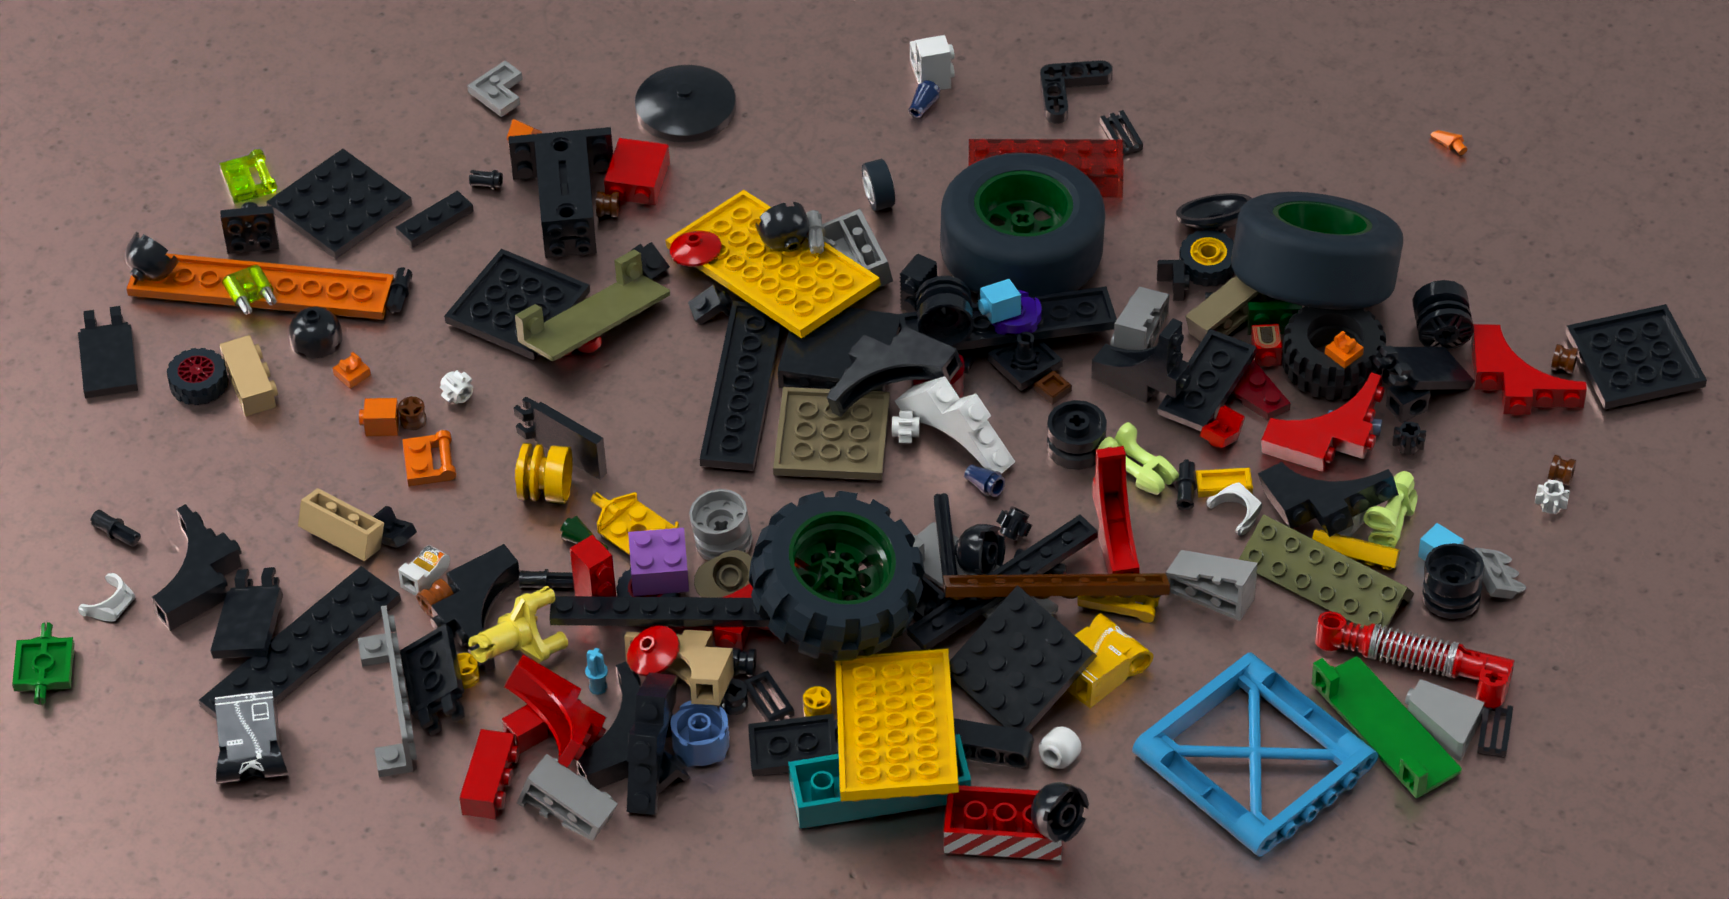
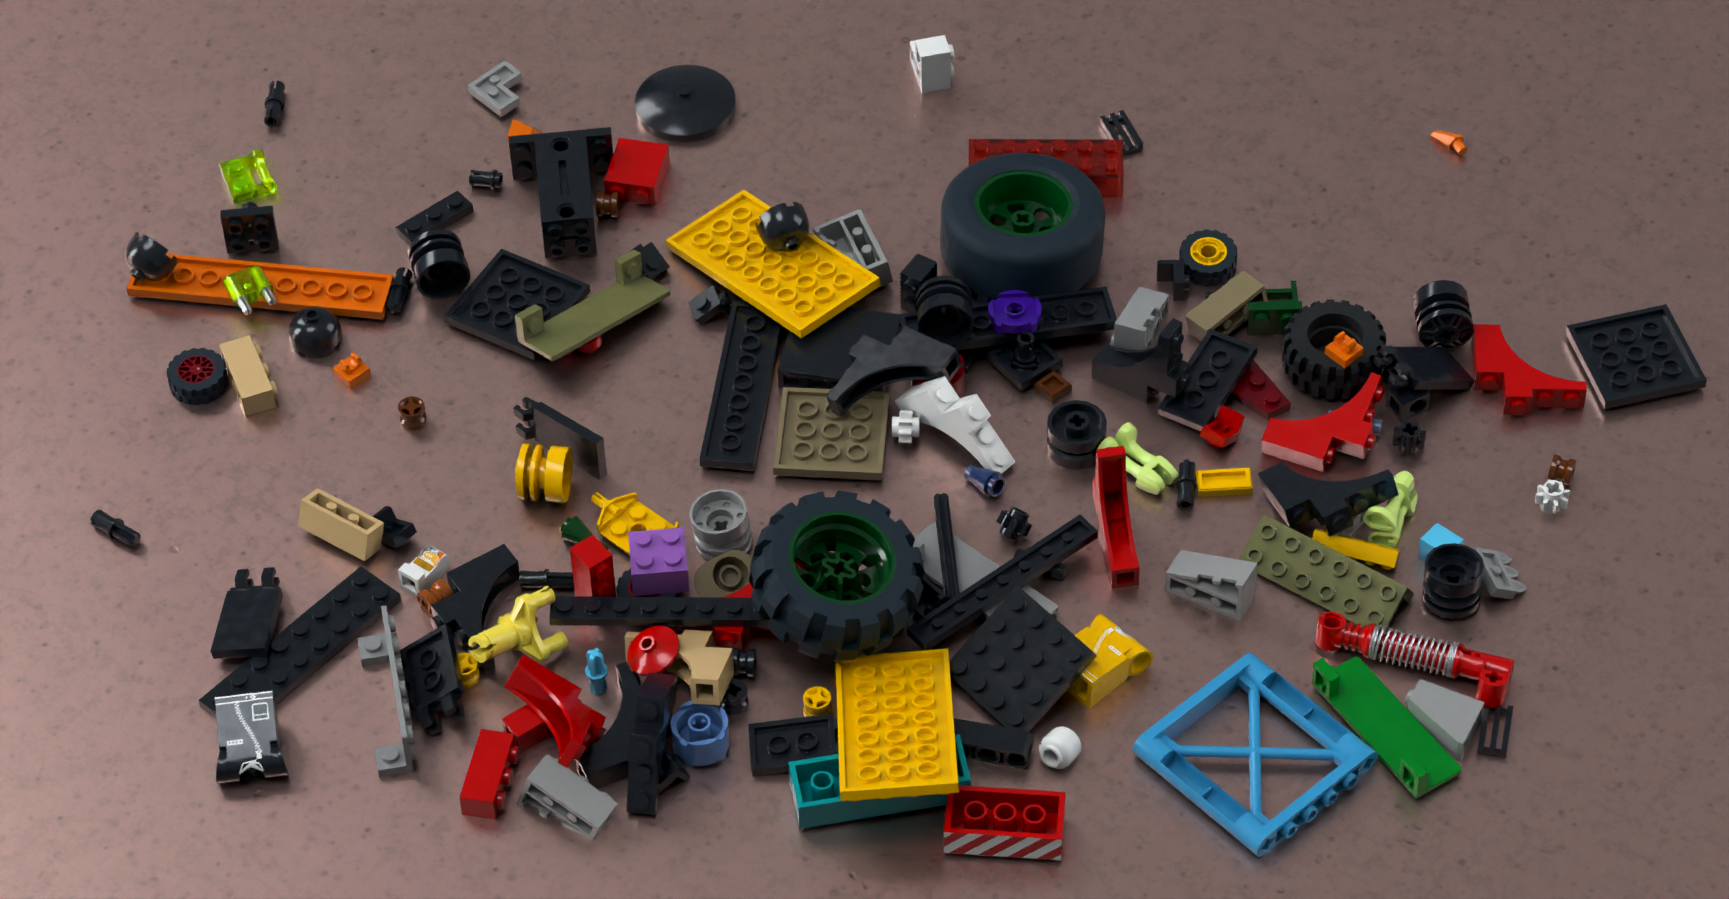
(43, 663): green plate -> none
(107, 356): black tile -> none
(112, 607): white helmet -> none
(201, 578): black arch -> none
(274, 103): none -> black pin
(339, 203): black plate -> none
(380, 417): orange brick -> none
(419, 459): orange plate -> none
(439, 264): none -> black wheel
(456, 387): white gear -> none
(695, 248): red dish -> none
(777, 714): black tile -> none
(816, 232): light grey axle -> none
(878, 184): black wheel -> none
(925, 96): dark blue cone -> none
(980, 549): black cylinder -> none
(1000, 301): medium azure brick -> none
(1059, 83): black beam -> none
(1059, 811): black cylinder -> none
(1065, 585): reddish brown plate -> none
(1123, 606): yellow plate -> none
(1212, 211): black dish -> none
(1238, 494): white helmet -> none
(1268, 344): red brick -> none
(1317, 250): black wheel -> none
(1564, 359): reddish brown wheel -> none

